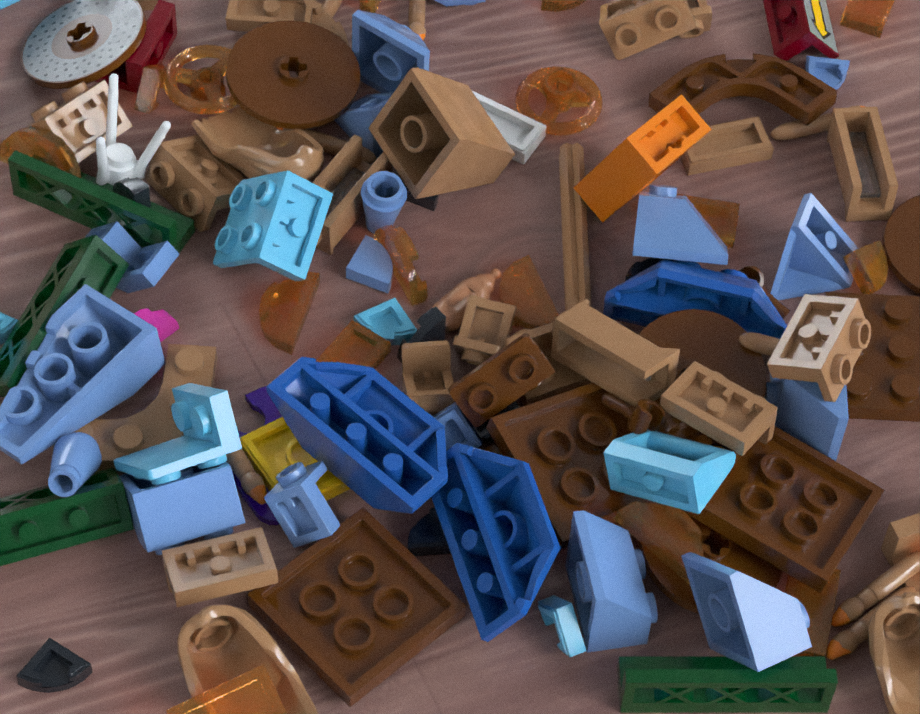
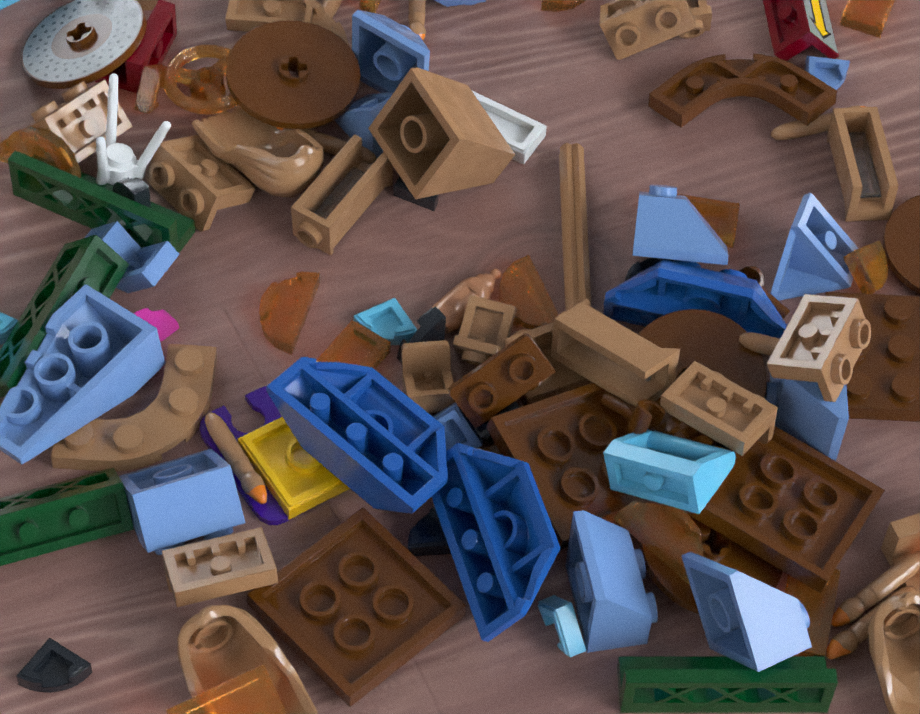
(73, 463): medium blue cone -> none
(208, 431): medium azure bracket -> none
(273, 224): medium azure bracket -> none
(300, 504): medium blue bracket -> none
(371, 265): medium blue tile -> none
(382, 199): medium blue cone -> none
(402, 254): clear orange tile -> none
(561, 93): clear orange piece -> none
(642, 158): orange window -> none
(729, 146): medium nougat tile -> none

